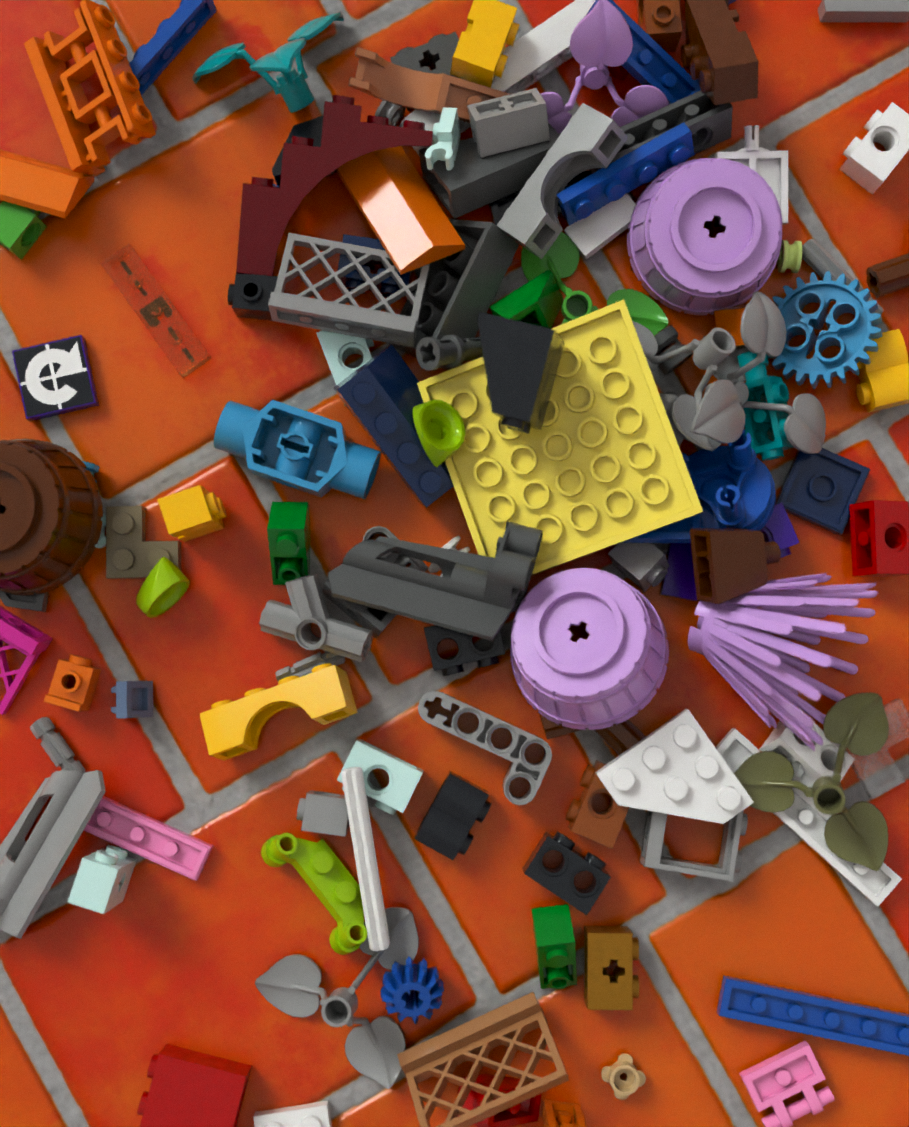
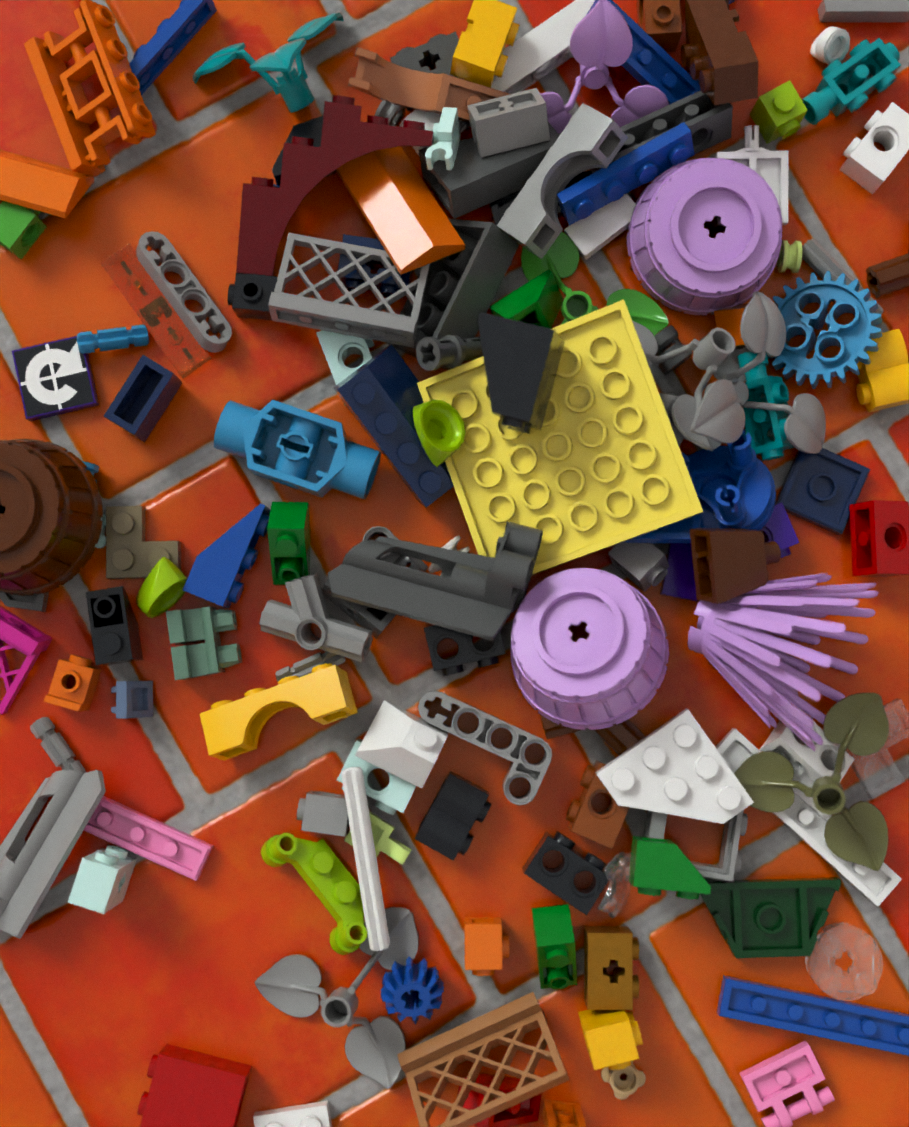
(112, 339): none -> dark azure axle
(113, 627): none -> black slope
(143, 398): none -> dark blue brick
(178, 293): none -> light grey beam
(192, 513): yellow brick -> none
(197, 626): none -> sand green hips
(221, 566): none -> blue slope
(383, 842): none -> yellowish green plate
(402, 744): none -> white slope
(484, 945): none -> orange brick
(610, 1037): none -> yellow brick
(619, 886): none -> clear plate
(661, 865): none -> green slope
(771, 914): none -> dark green wing
(779, 112): none -> lime brick
(831, 45): none -> white tile
(847, 84): none -> teal brick
(863, 974): none -> clear plate

